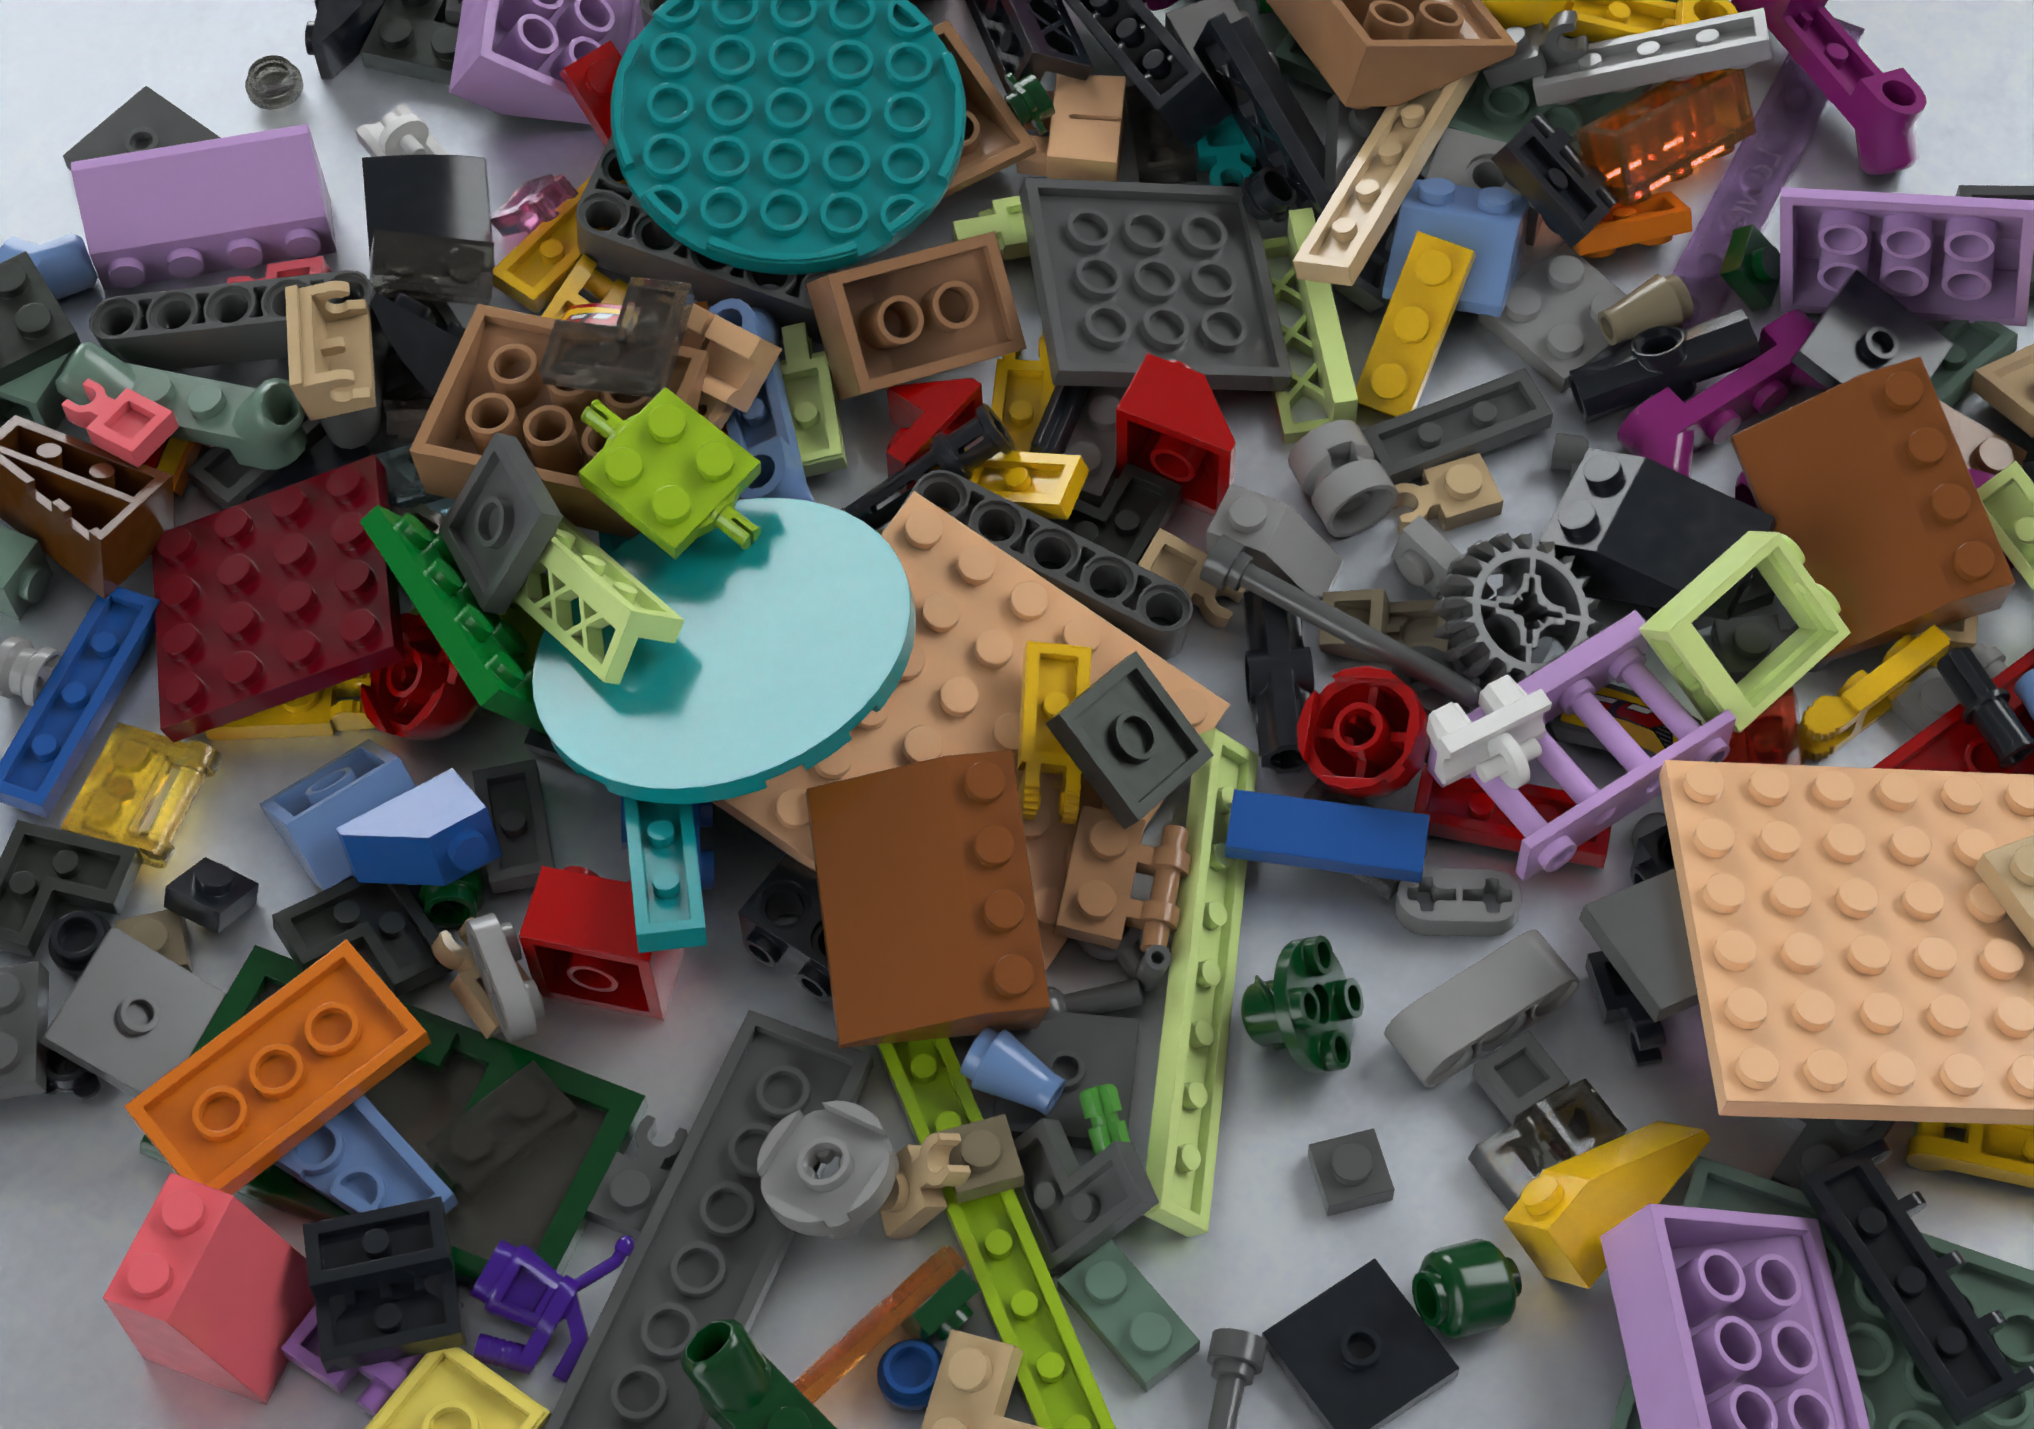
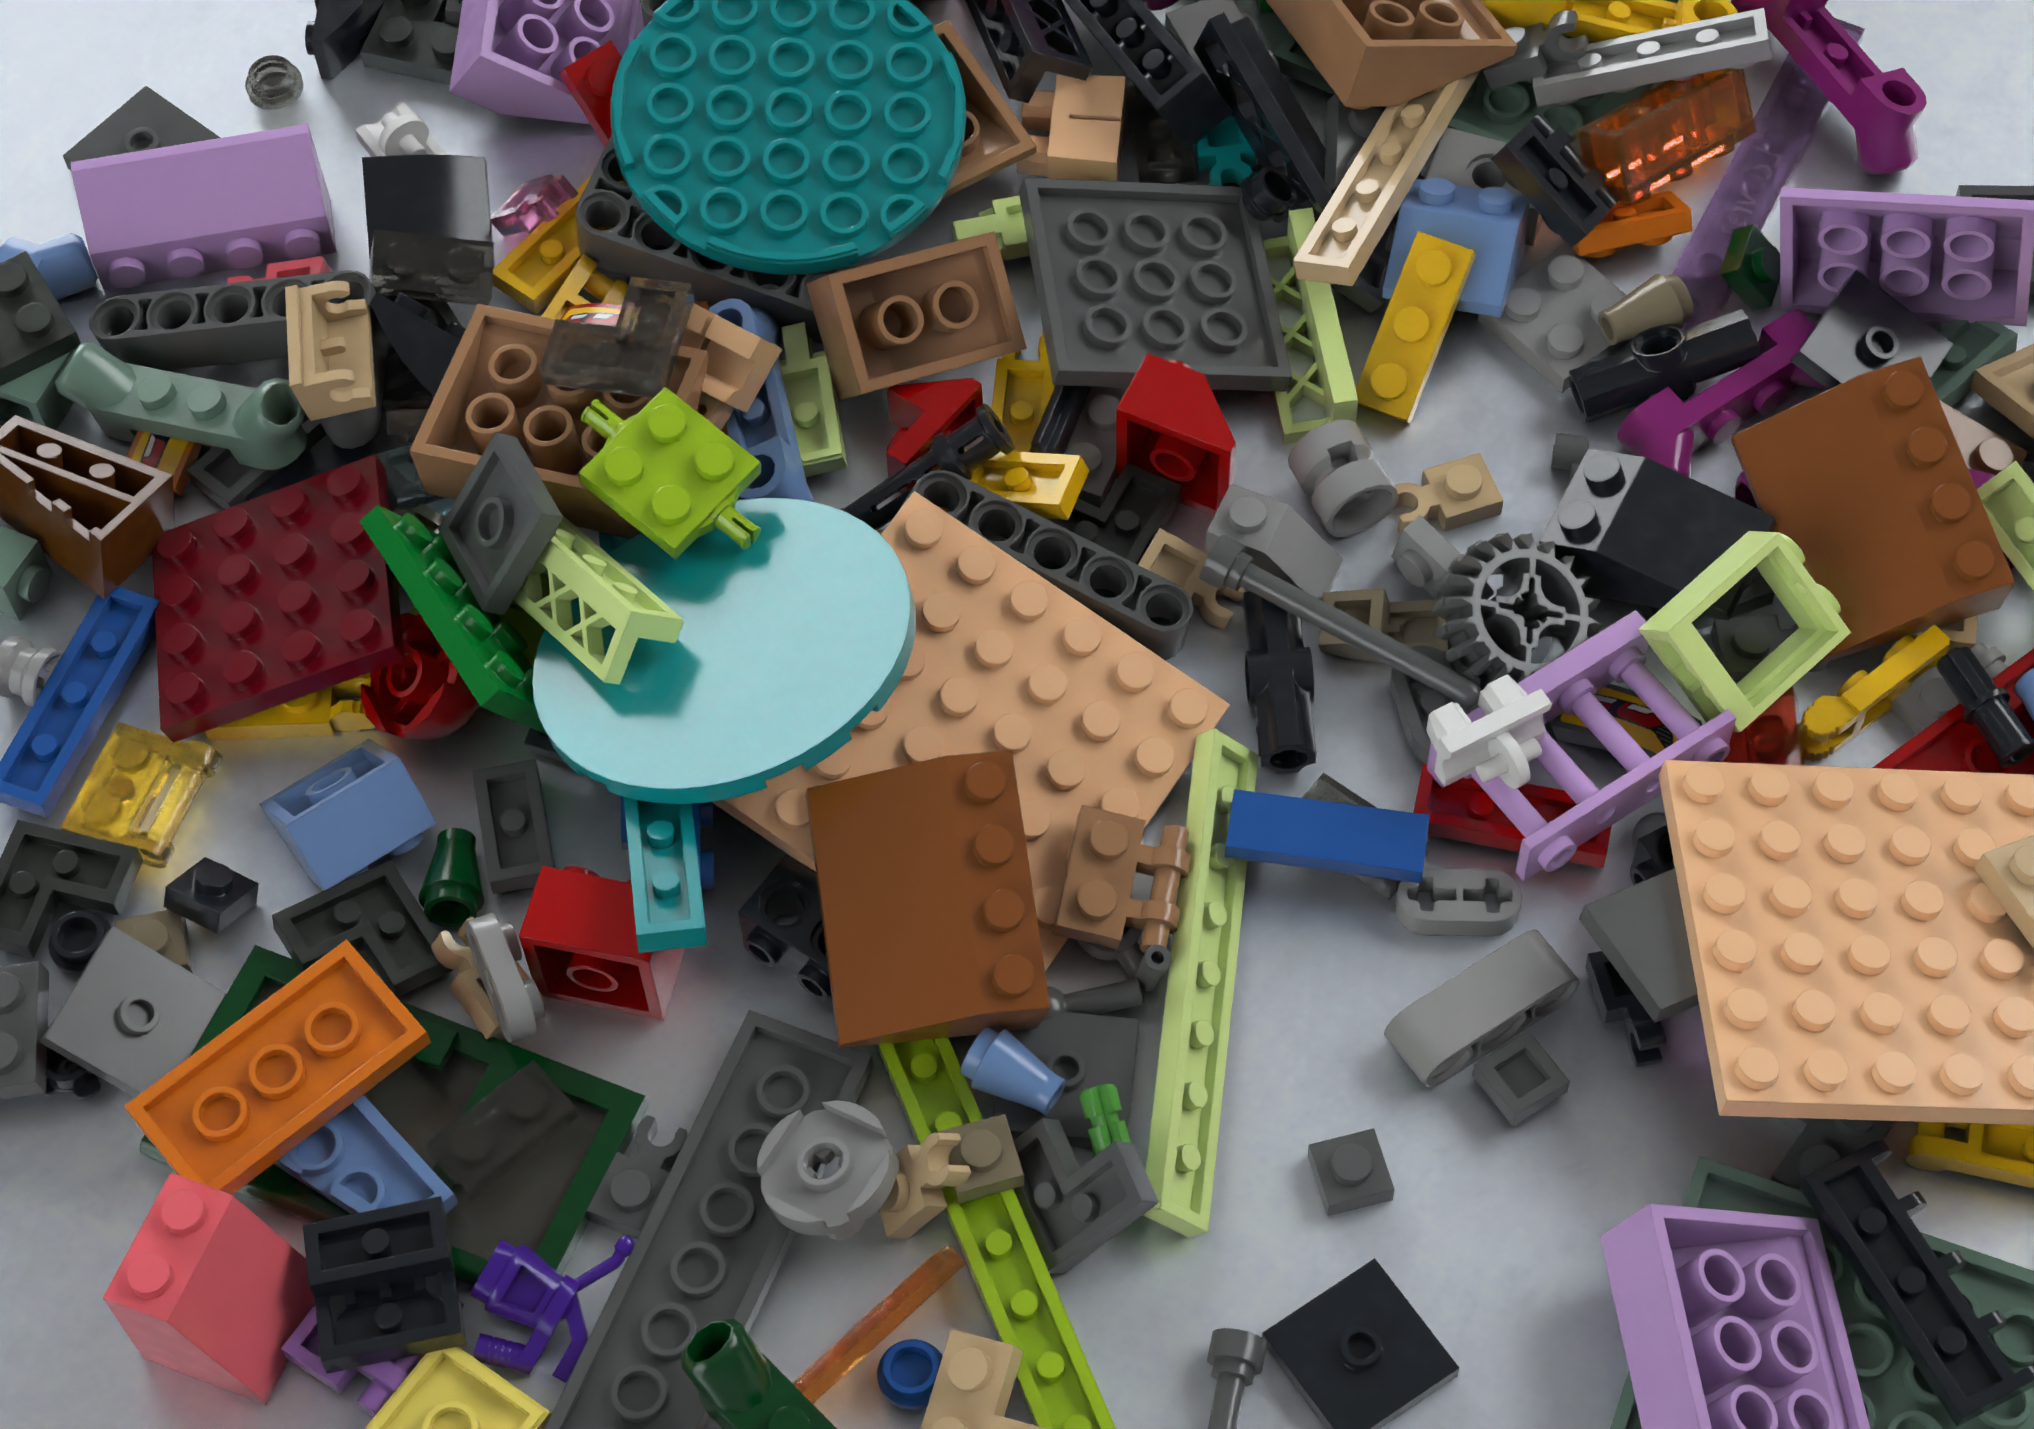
(124, 427): coral plate -> none
(422, 835): blue slope -> none
(943, 1309): dark green plate -> none
(1029, 101): dark green plate -> none
(1050, 681): yellow hinge -> none
(1128, 1315): sand green plate -> none
(1129, 740): pearl dark grey plate -> none
(1305, 1006): dark green plate -> none
(1364, 733): red cylinder -> none
(1459, 426): dark grey plate -> none
(1466, 1288): dark green head -> none
(1551, 1133): clear smoke slope -> none
(1593, 1192): yellow slope -> none

